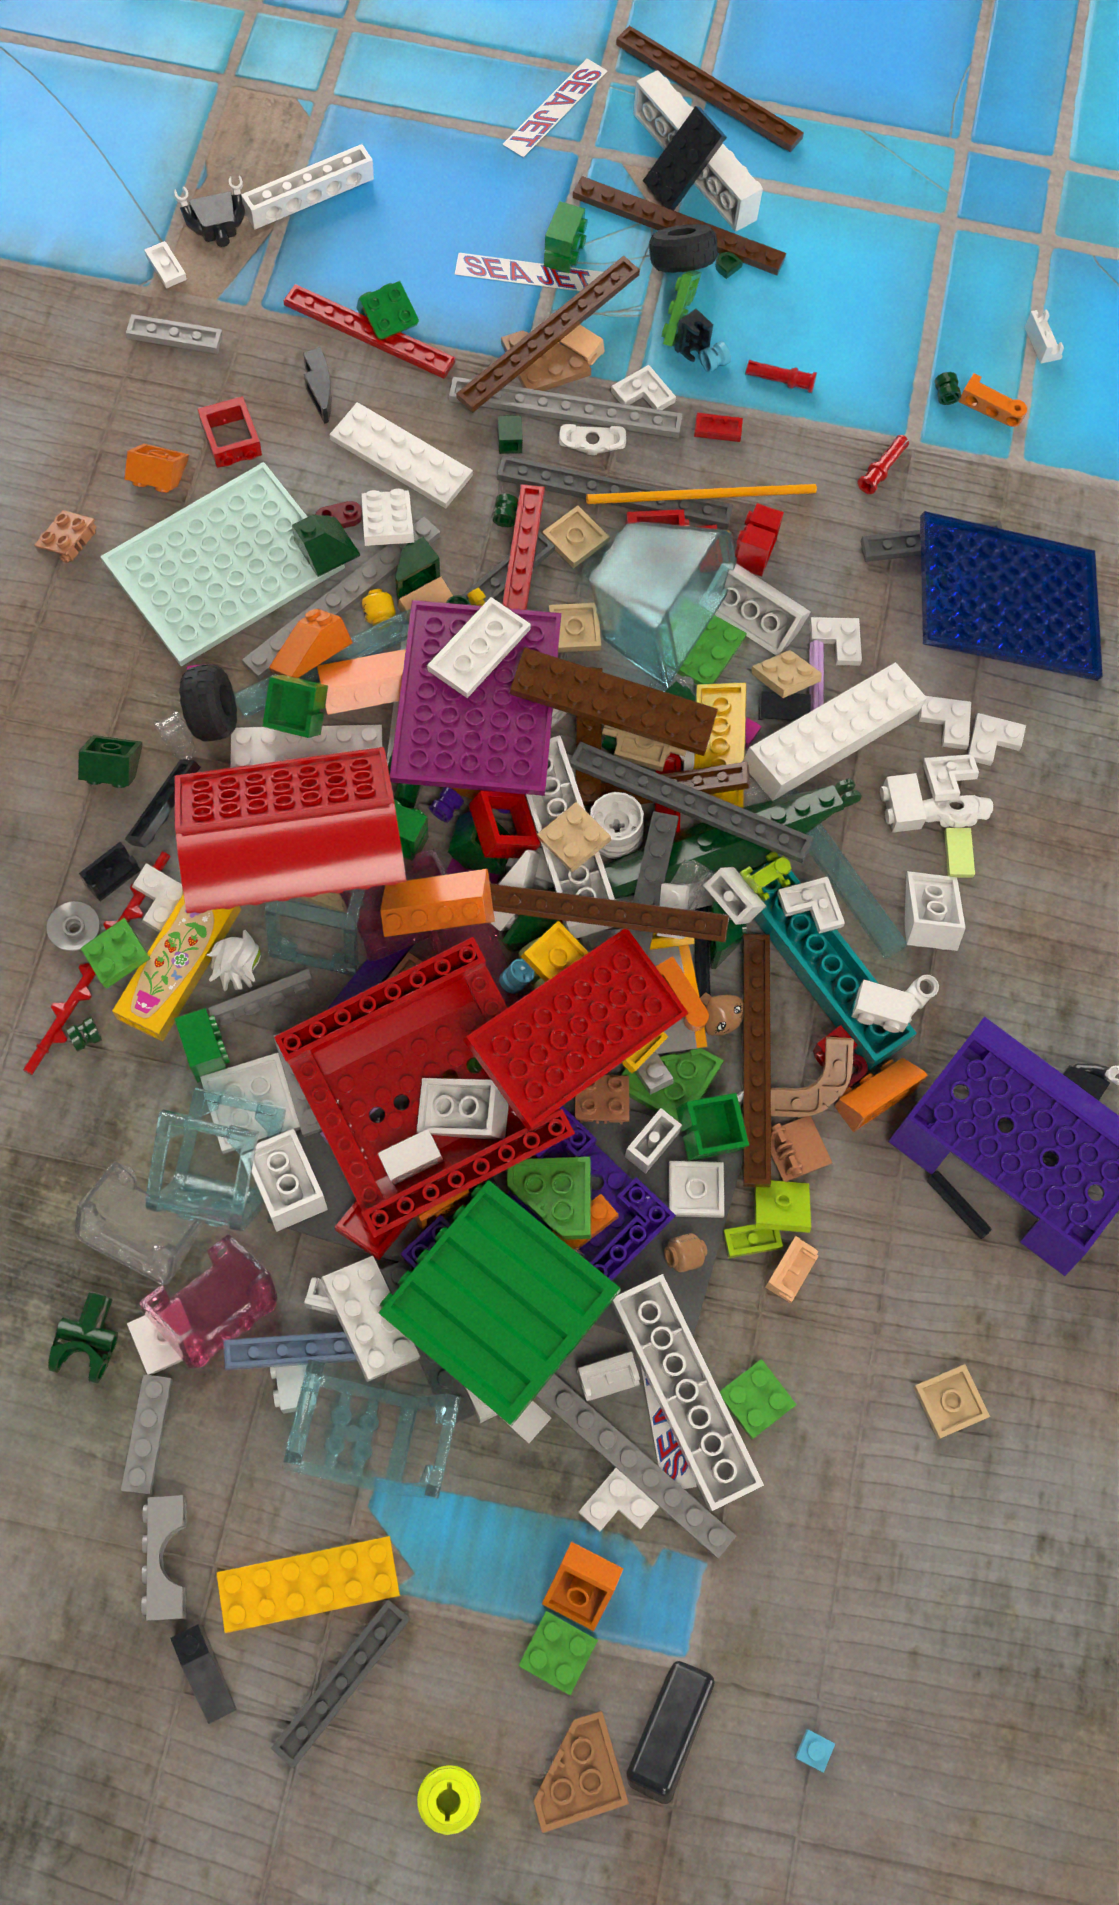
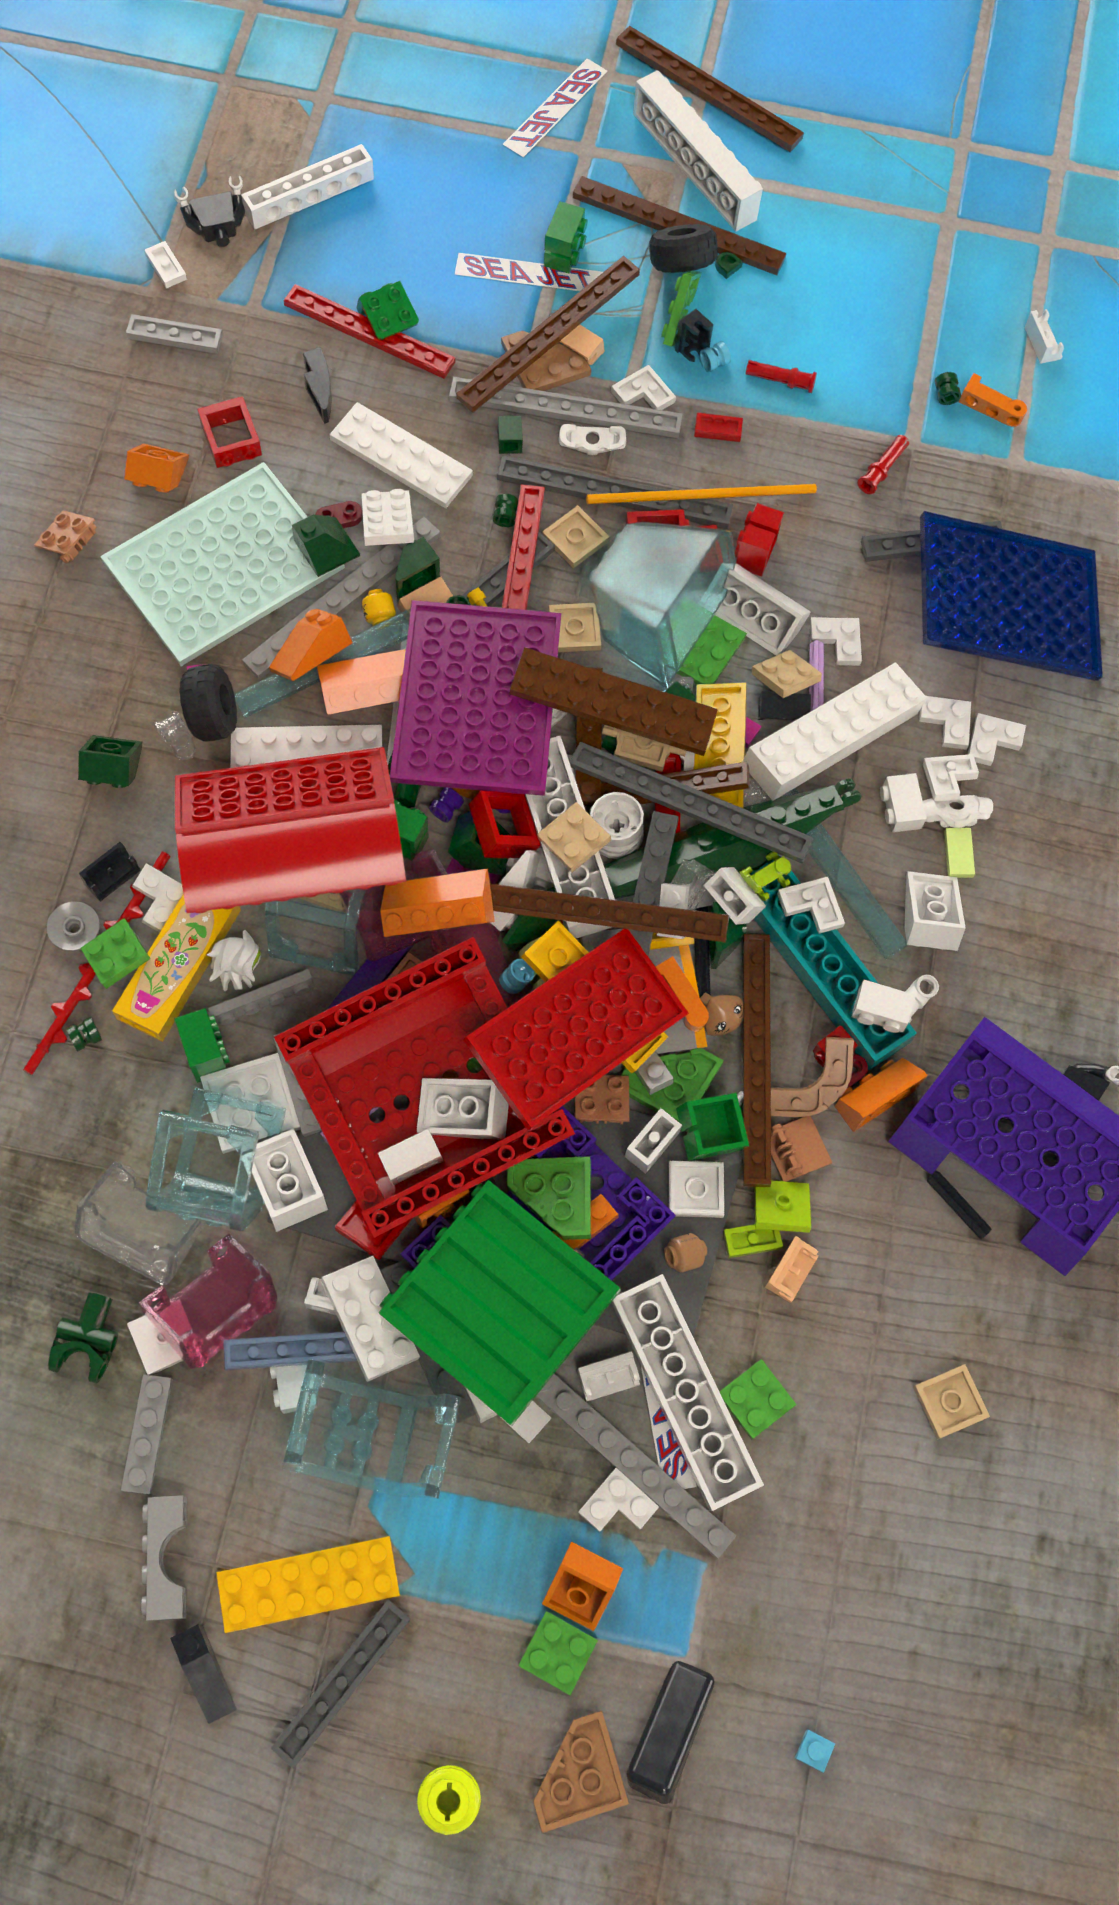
(160, 807): black plate -> none
(295, 706): green piece -> none
(479, 647): white plate -> none
(684, 158): black plate -> none

